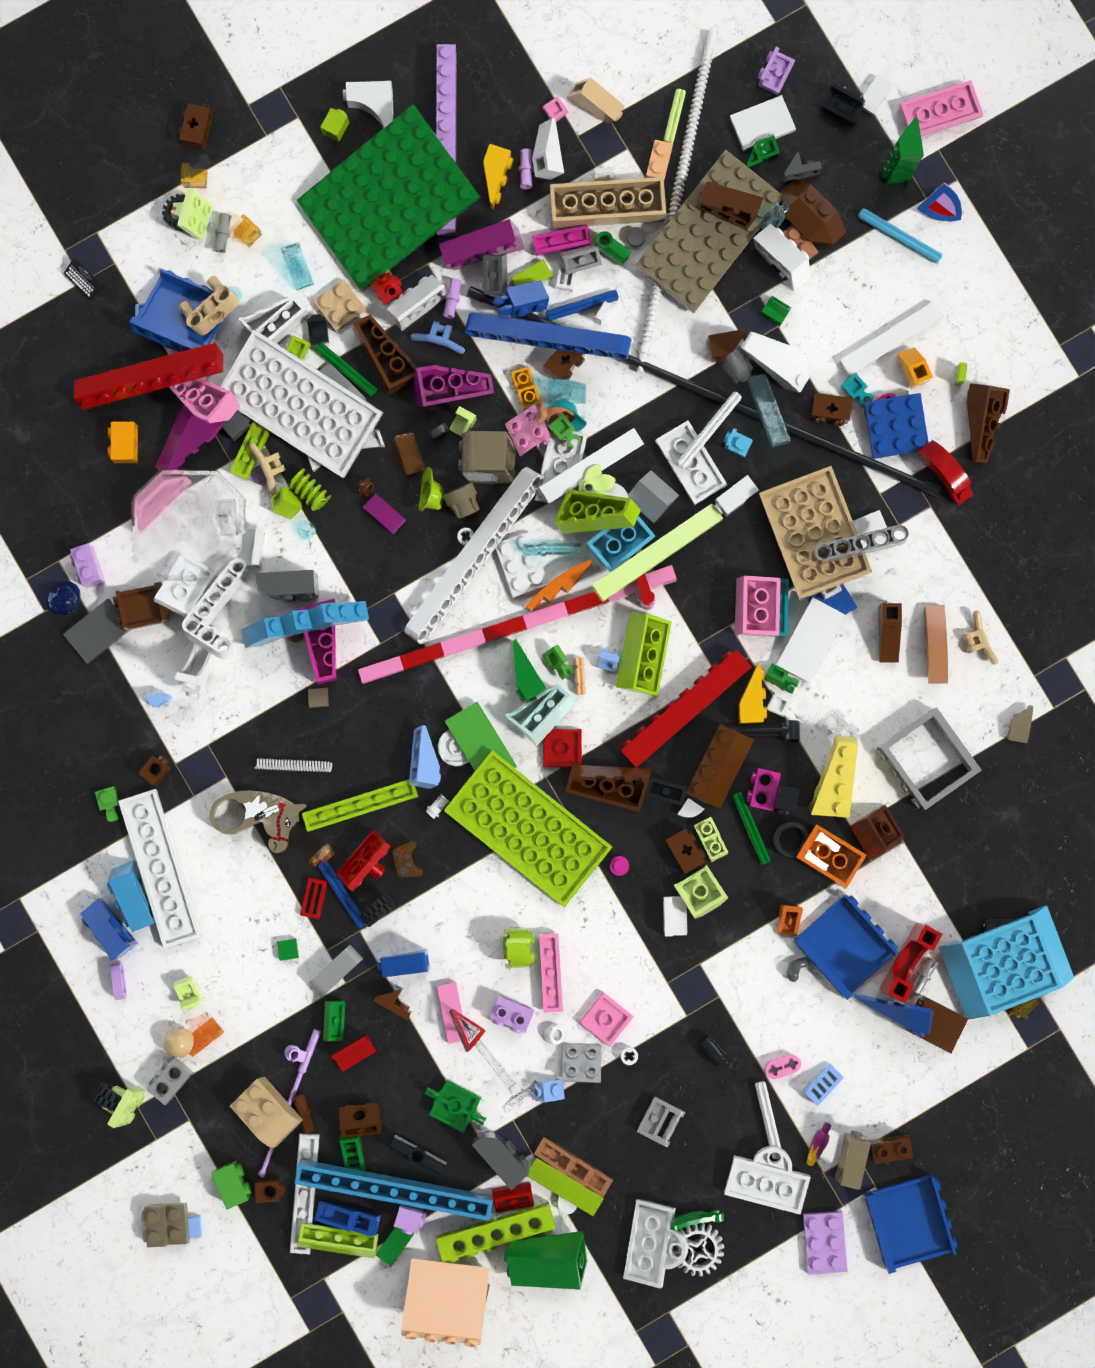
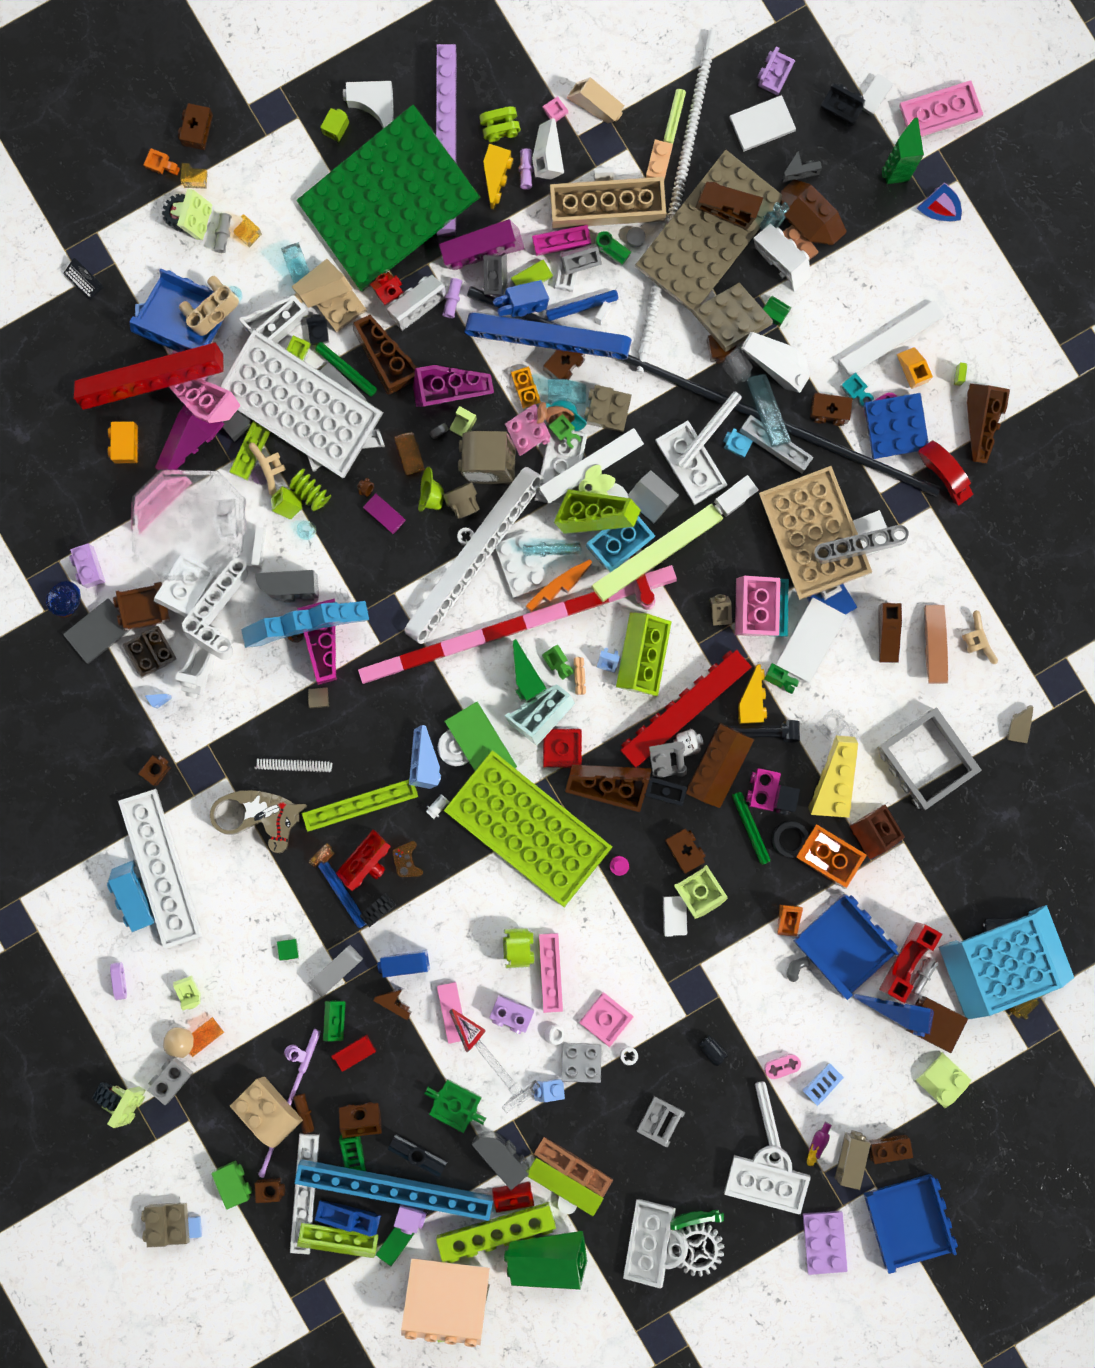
(107, 801): bright green plate -> none
(108, 929): blue wedge -> none
(149, 652): none -> dark brown slope
(159, 161): none -> orange plate
(321, 285): none -> tan slope
(321, 899): red tile -> none
(433, 338): medium blue piece -> none
(495, 132): none -> lime brick
(607, 408): none -> dark tan plate
(661, 760): none -> light grey plate
(690, 809): white tile -> none
(691, 741): none -> white head
(711, 839): yellowish green slope -> none
(721, 610): none -> dark tan bracket
(732, 316): none -> dark tan plate
(763, 149): green slope -> none
(778, 704): white tile -> none
(788, 453): none -> light grey plate
(900, 235): medium azure axle -> none
(944, 1081): none -> yellowish green slope

